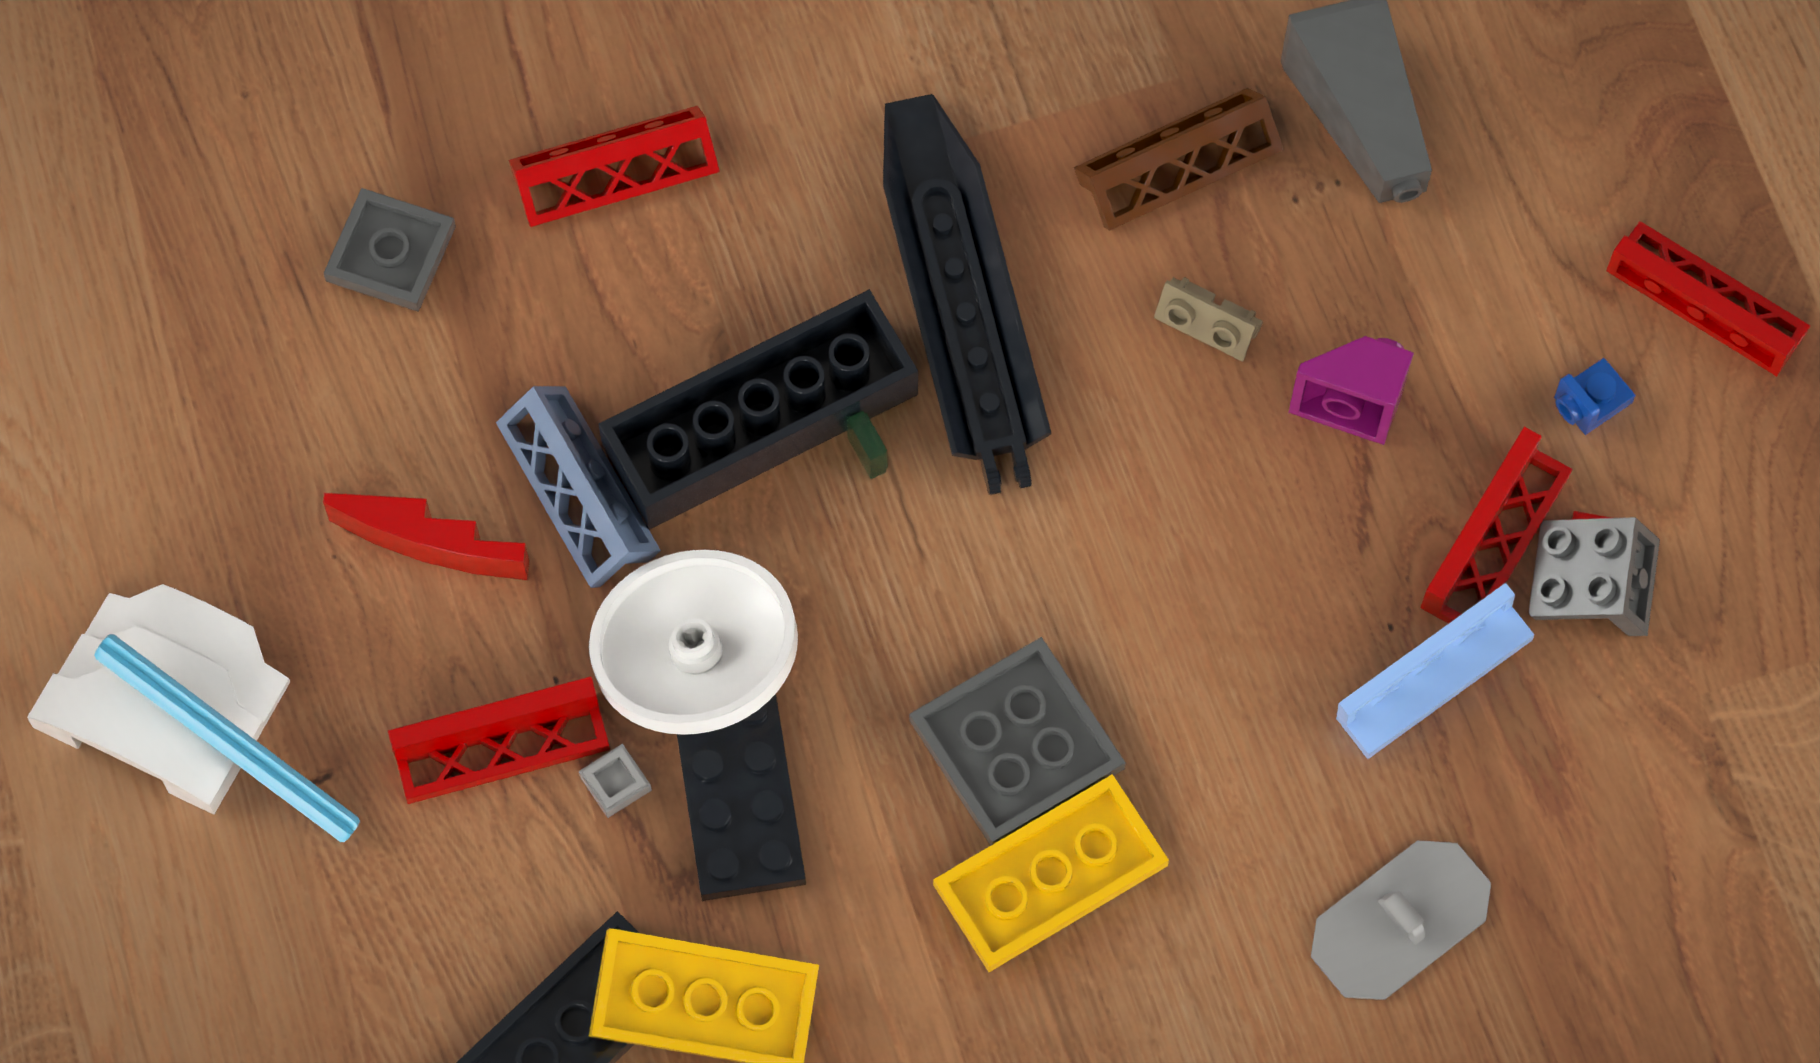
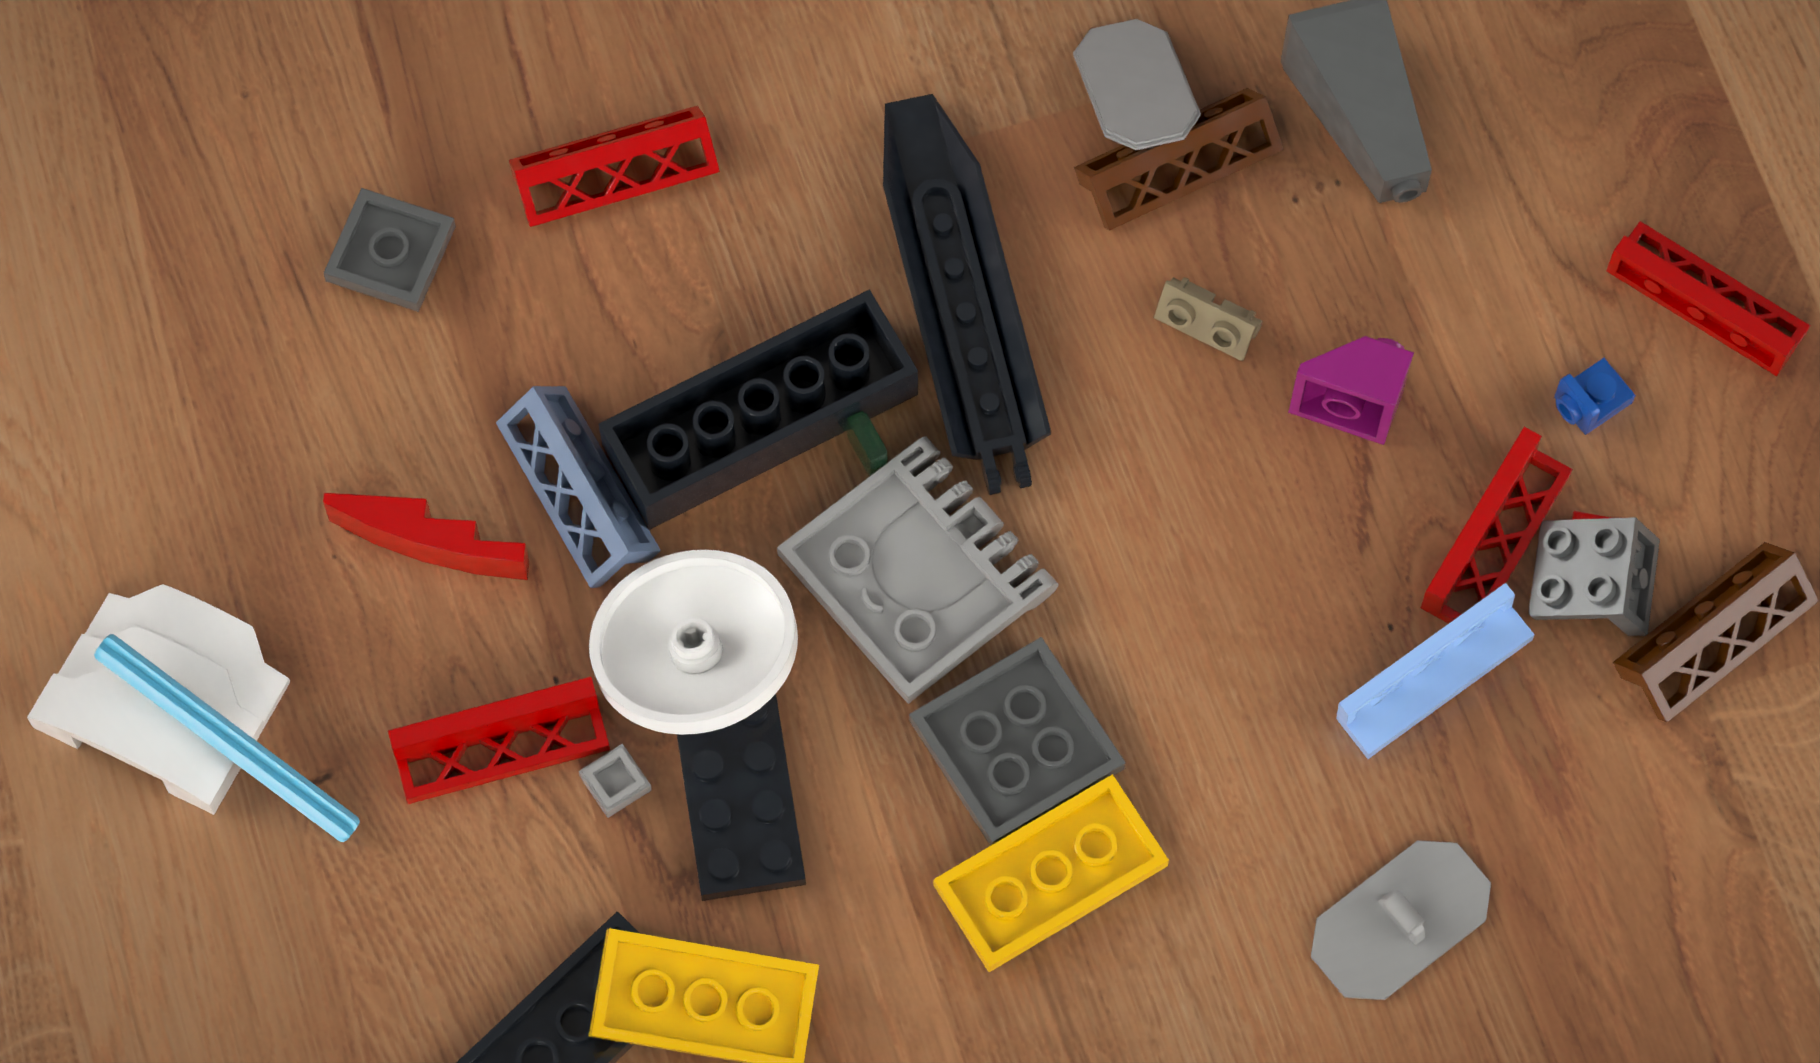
(911, 575): none -> light grey hinge
(1136, 84): none -> light grey shield
(1709, 615): none -> reddish brown fence

